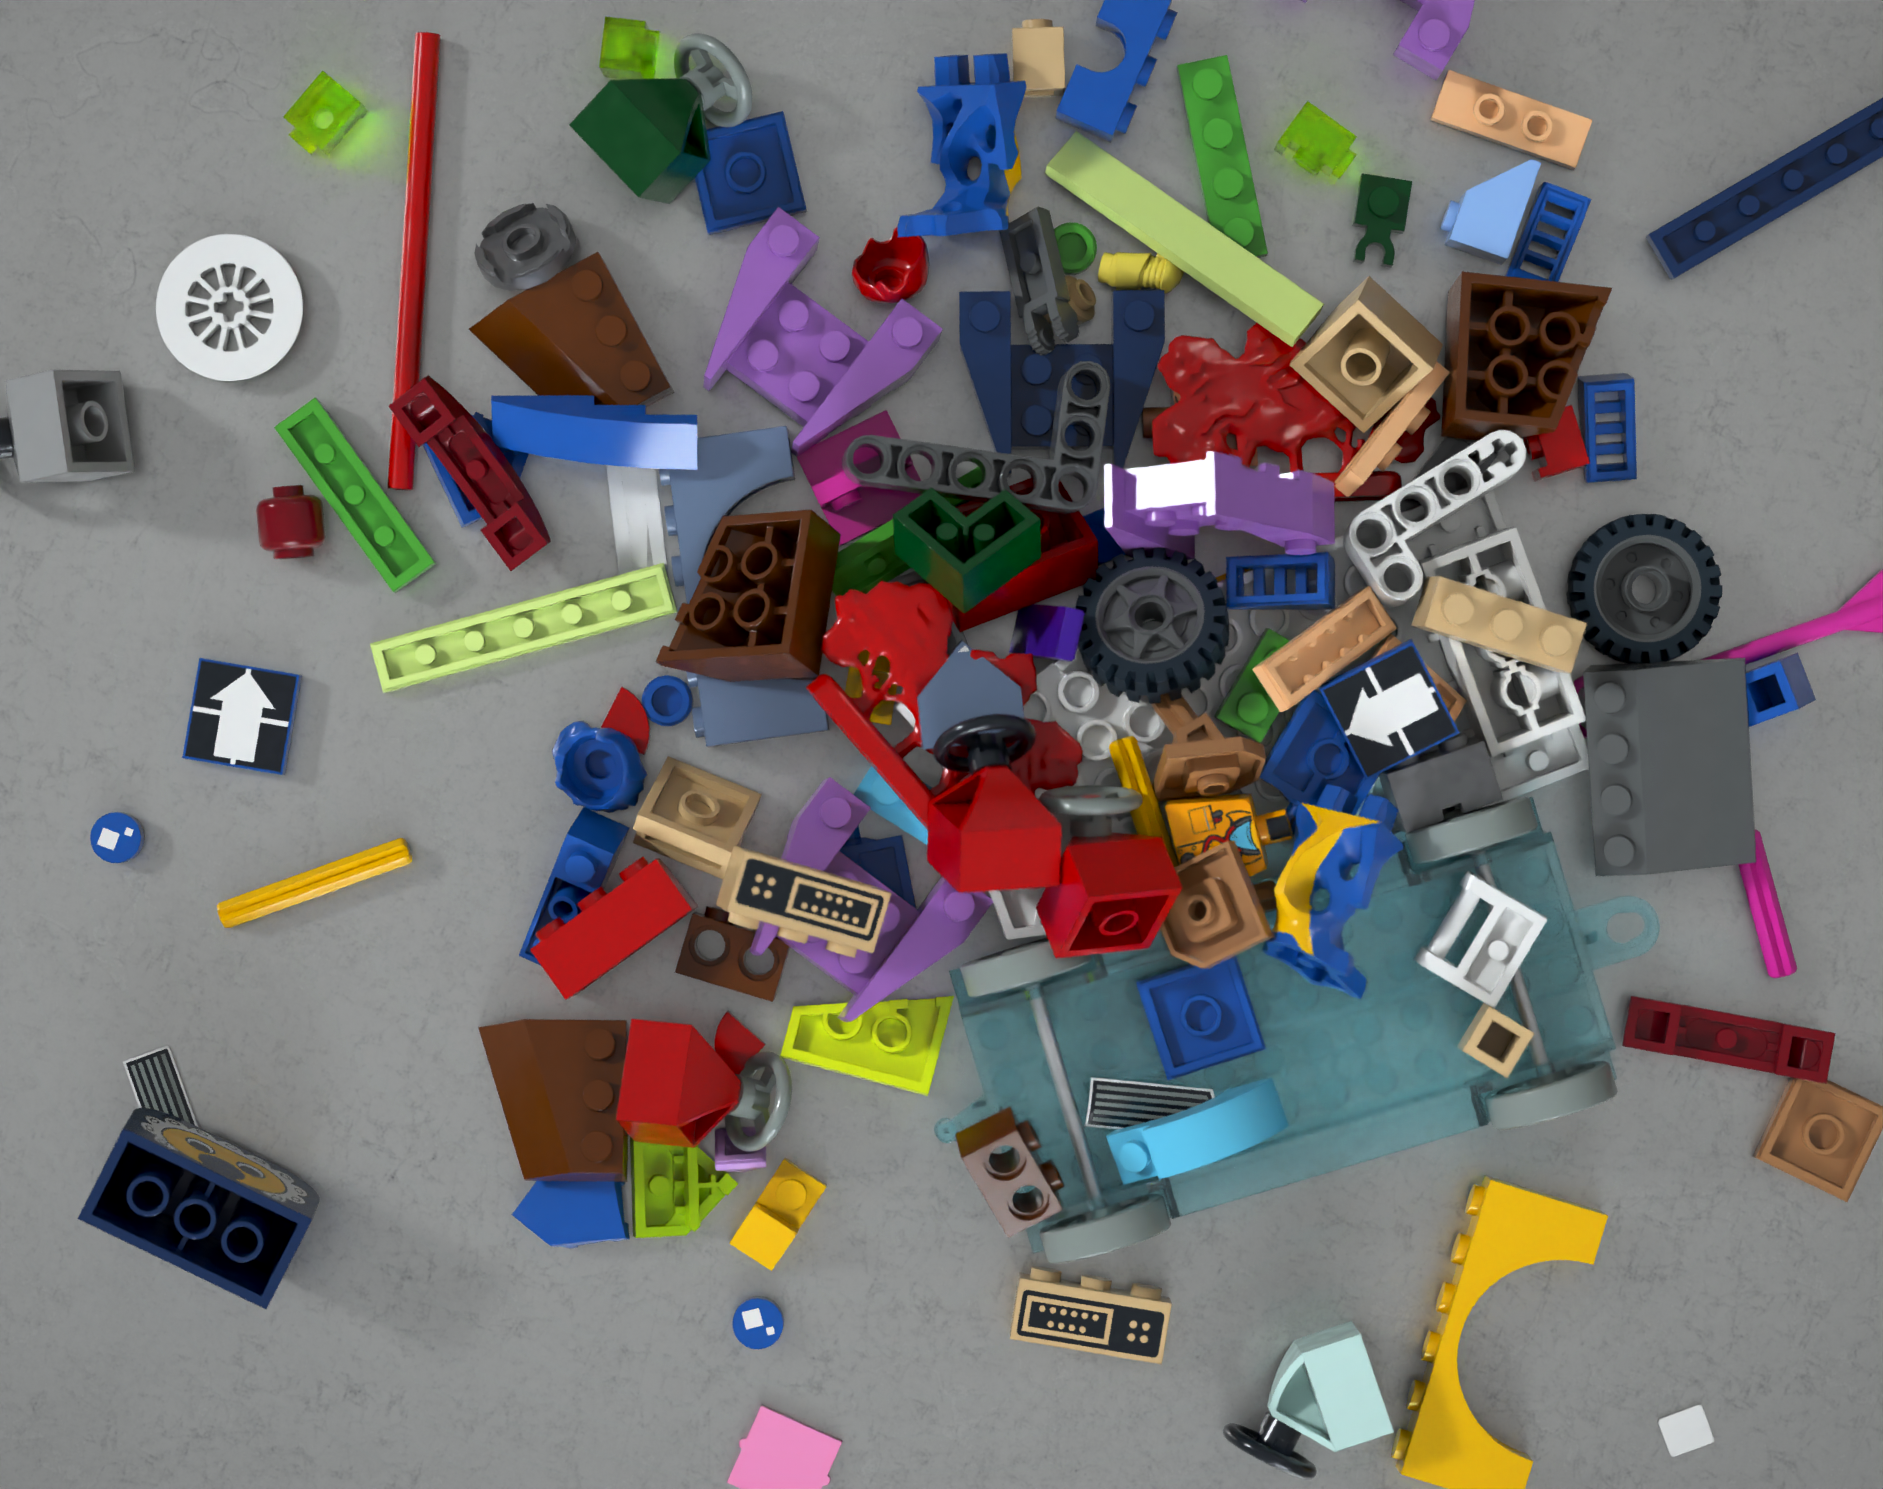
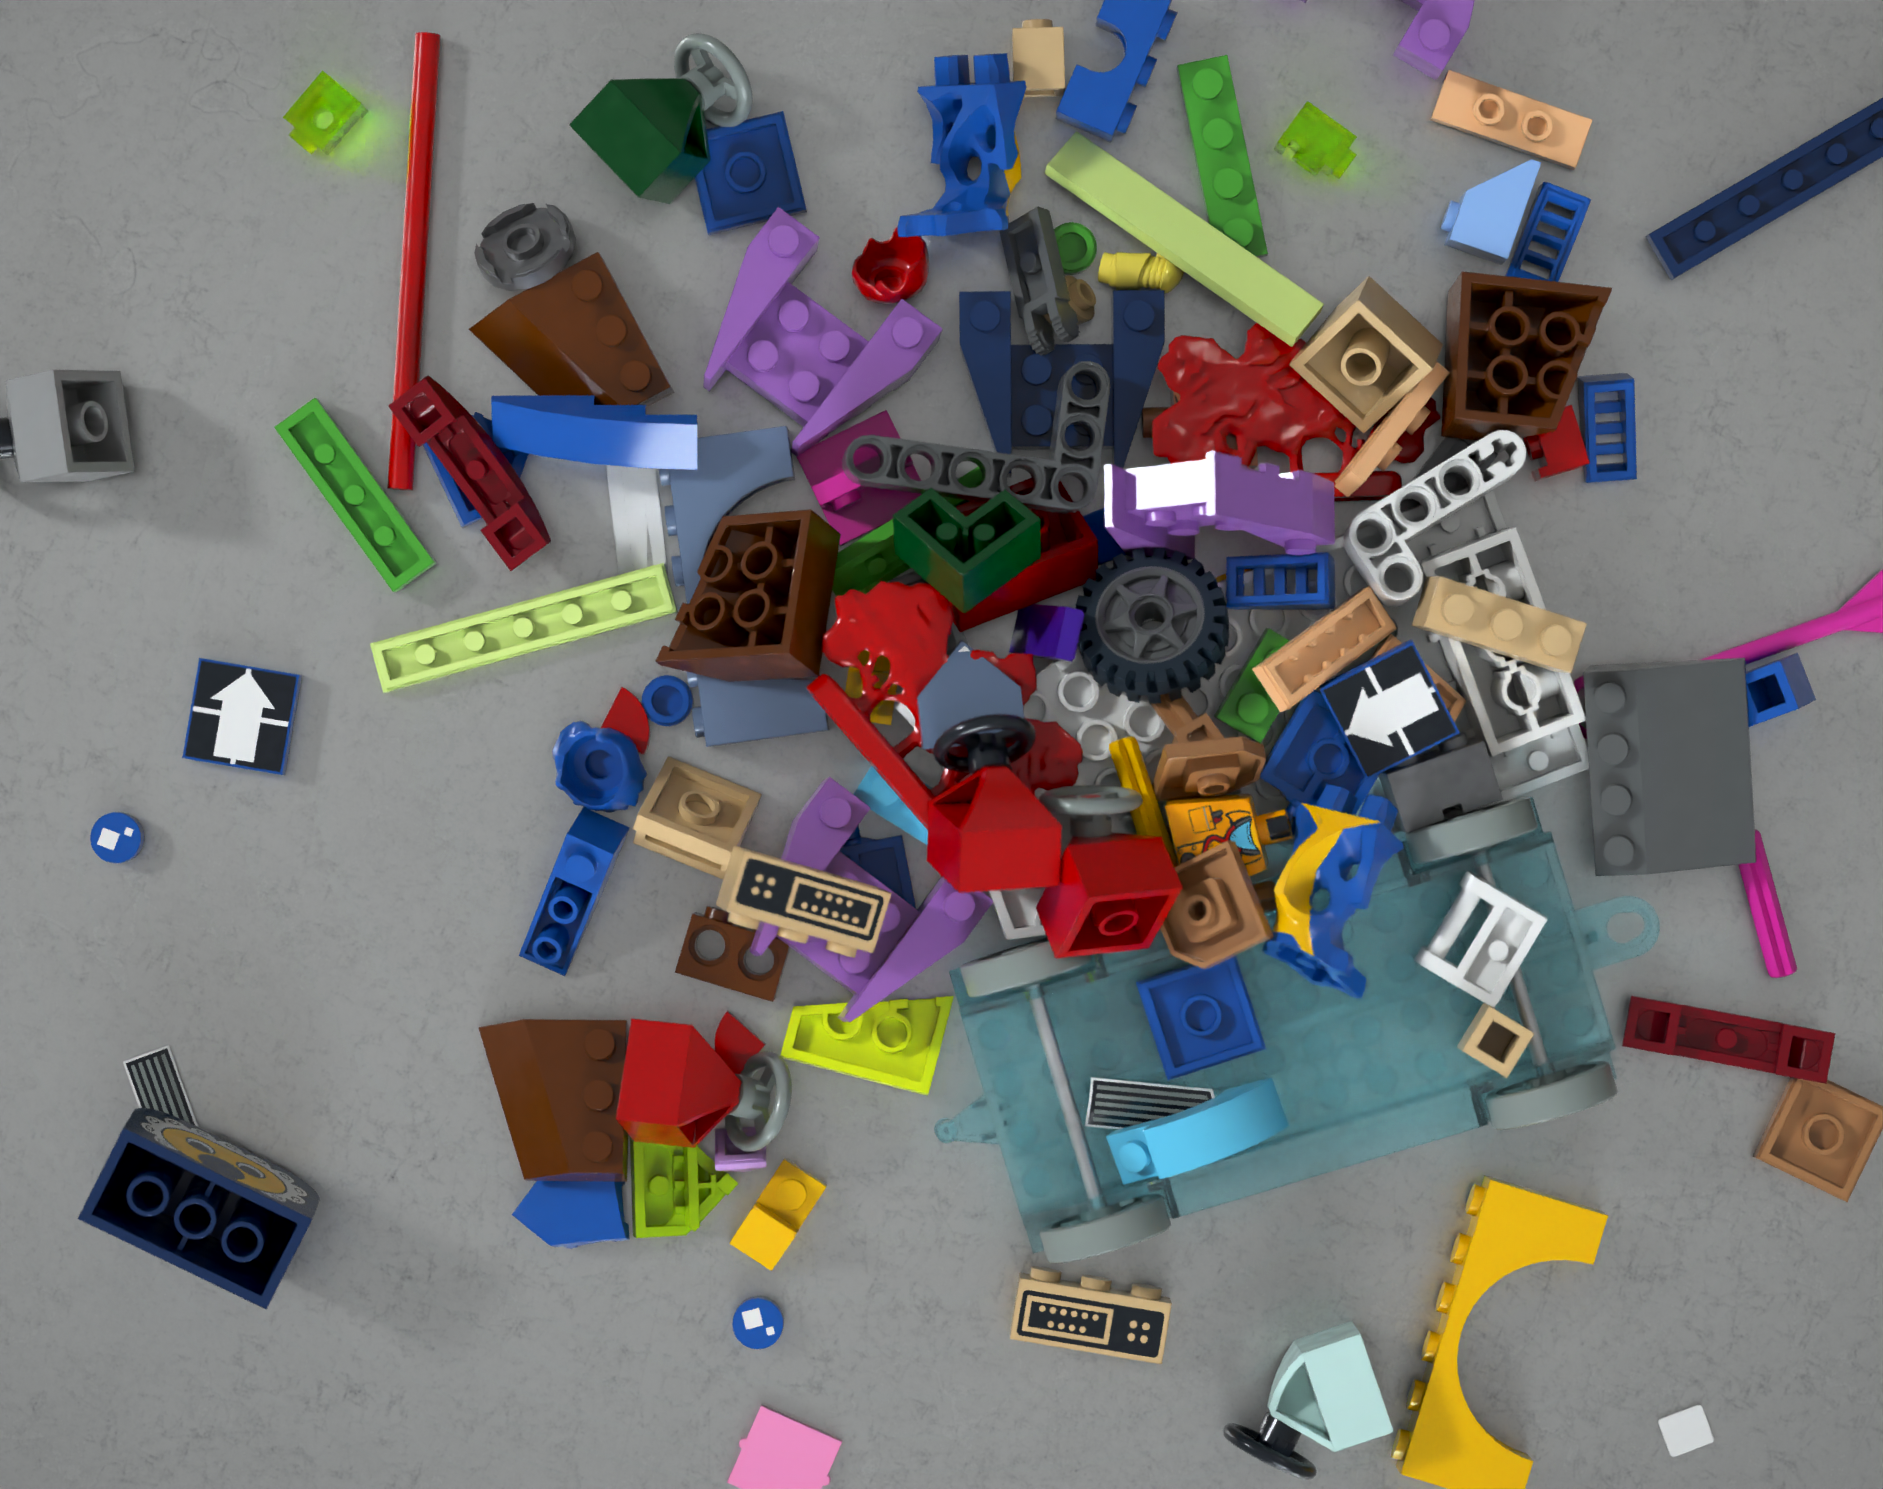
(189, 270): white piece -> none
(290, 523): dark red head -> none
(314, 883): yellow axle -> none
(611, 926): red slope -> none
(628, 49): clear neon green brick -> none
(1004, 1173): reddish brown brick -> none
(1380, 210): dark green plate -> none
(1684, 582): wheel -> none

